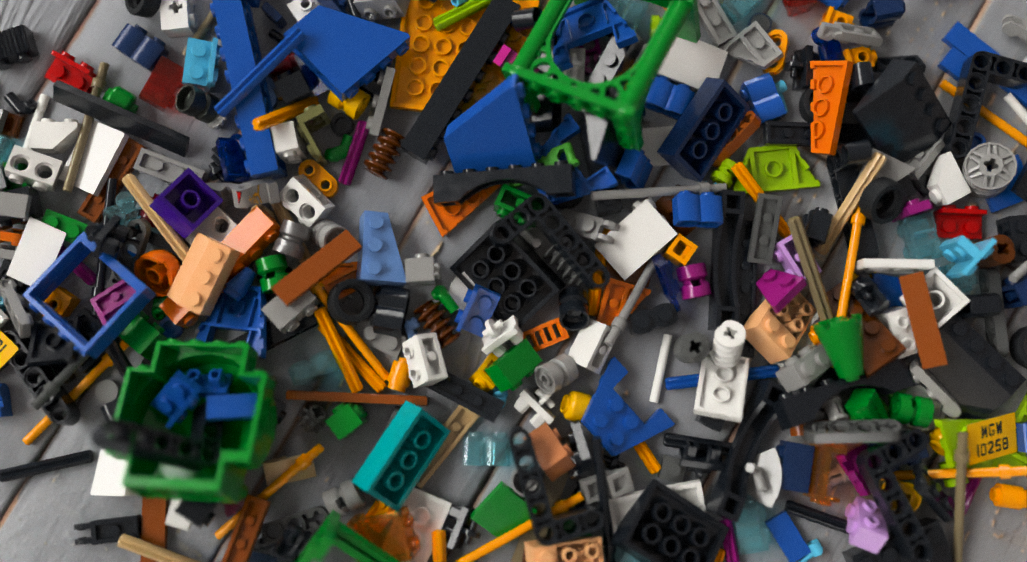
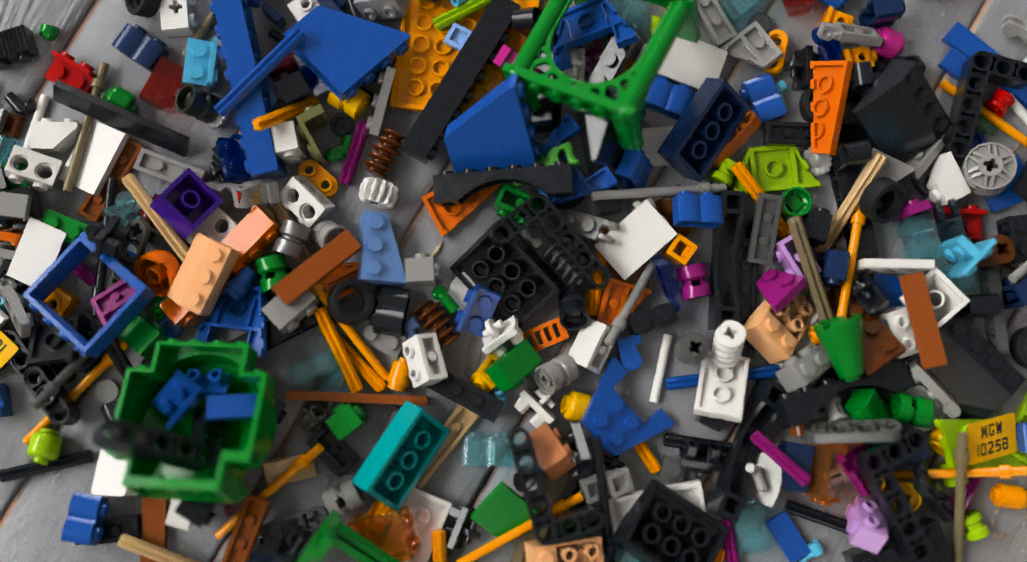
(45, 446): none -> lime head
(49, 32): none -> green hinge
(85, 519): none -> blue brick
(336, 454): none -> black hinge
(378, 193): none -> white gear
(457, 37): none -> light blue tile
(627, 352): none -> blue leg
(780, 458): none -> magenta axle
(795, 202): none -> green wheel
(818, 163): none -> light grey piece
(834, 267): none -> dark blue brick
(892, 43): none -> dark pink head
(951, 225): none -> black hinge
(974, 527): none -> lime wheel
(984, 126): none -> clear green plate
(999, 102): none -> red wheel

